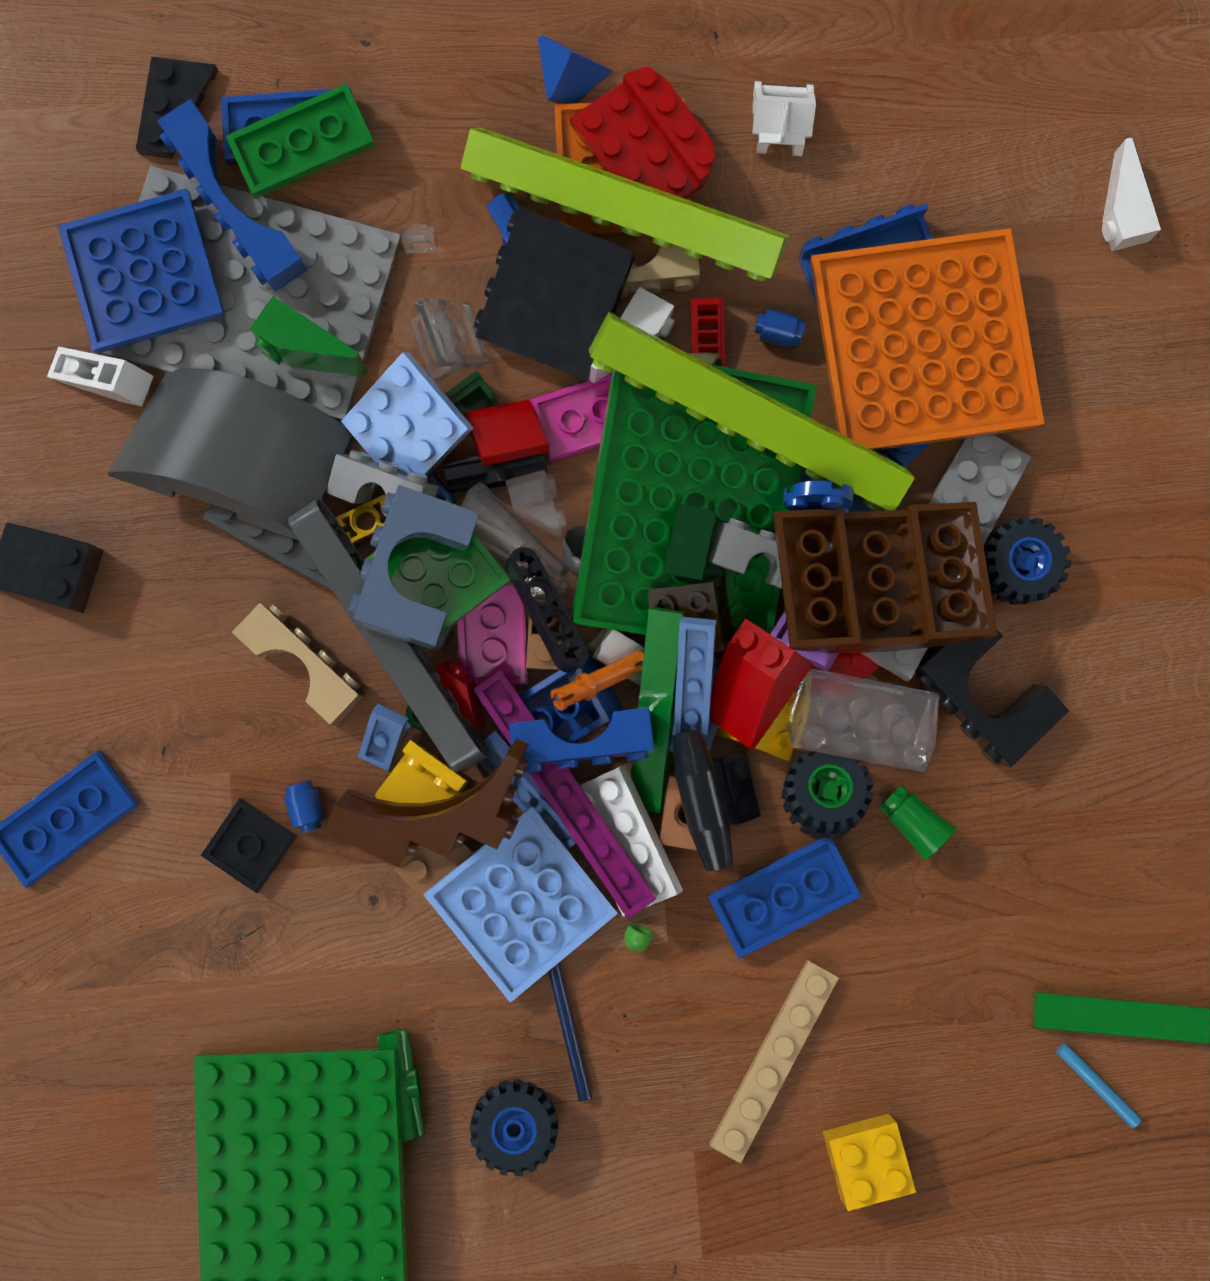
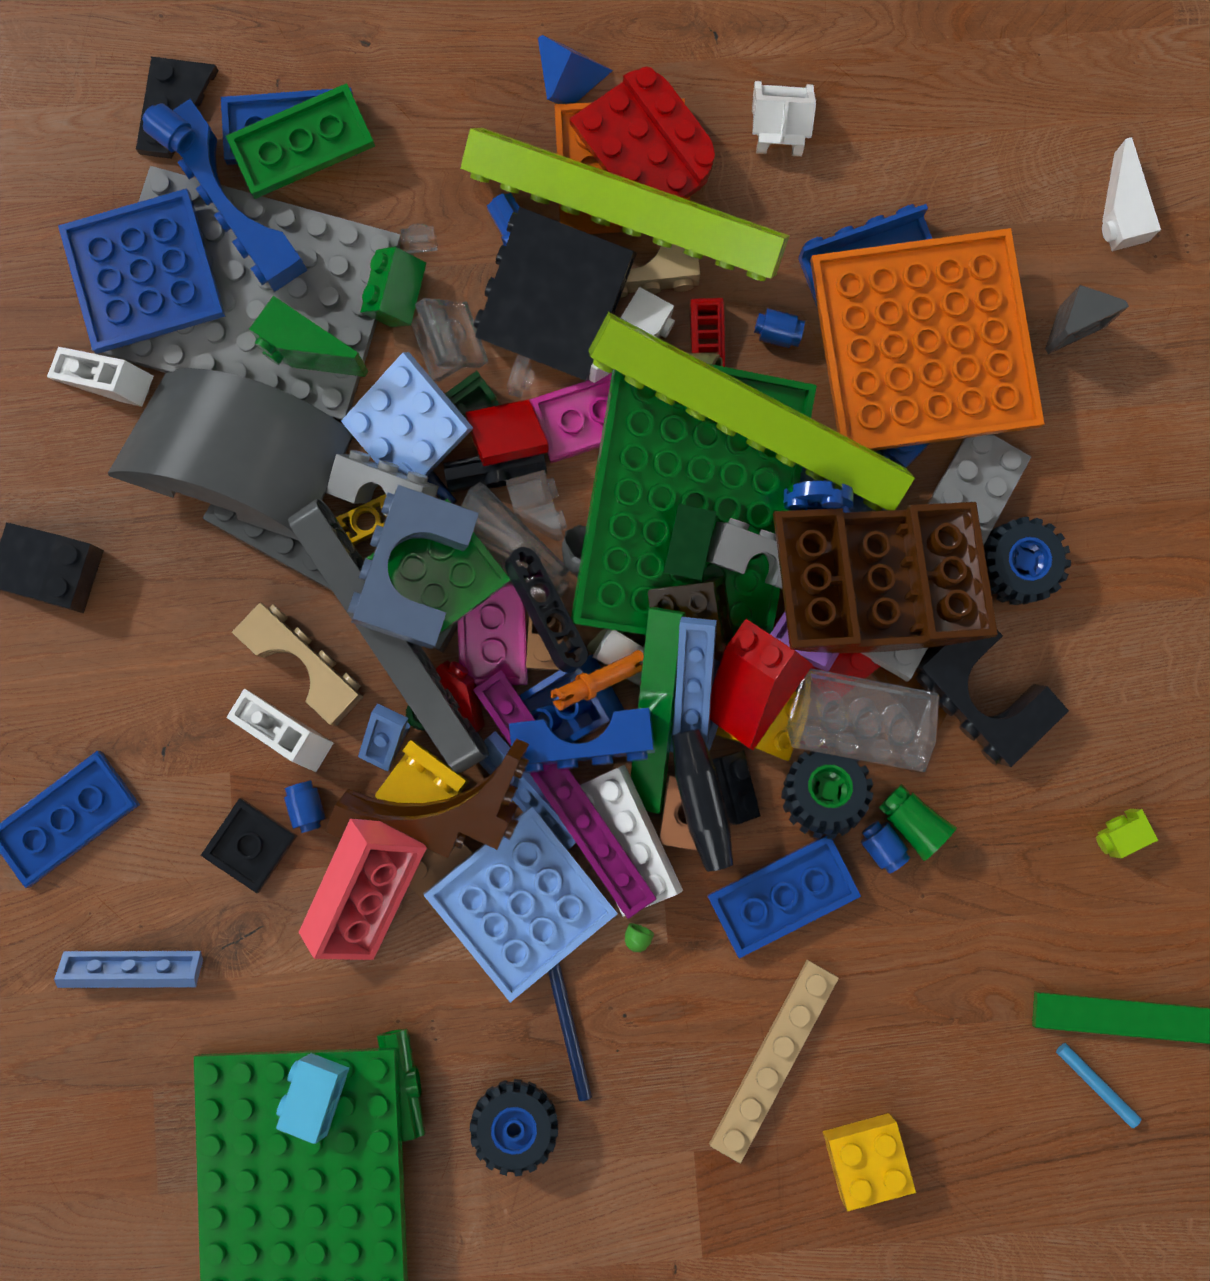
(128, 969): none -> medium blue plate
(168, 128): none -> blue brick
(280, 731): none -> white slope
(311, 1098): none -> medium azure brick
(360, 891): none -> coral slope
(393, 287): none -> green brick
(520, 377): none -> clear plate
(885, 846): none -> blue brick
(1083, 315): none -> dark grey slope
(1125, 834): none -> lime brick

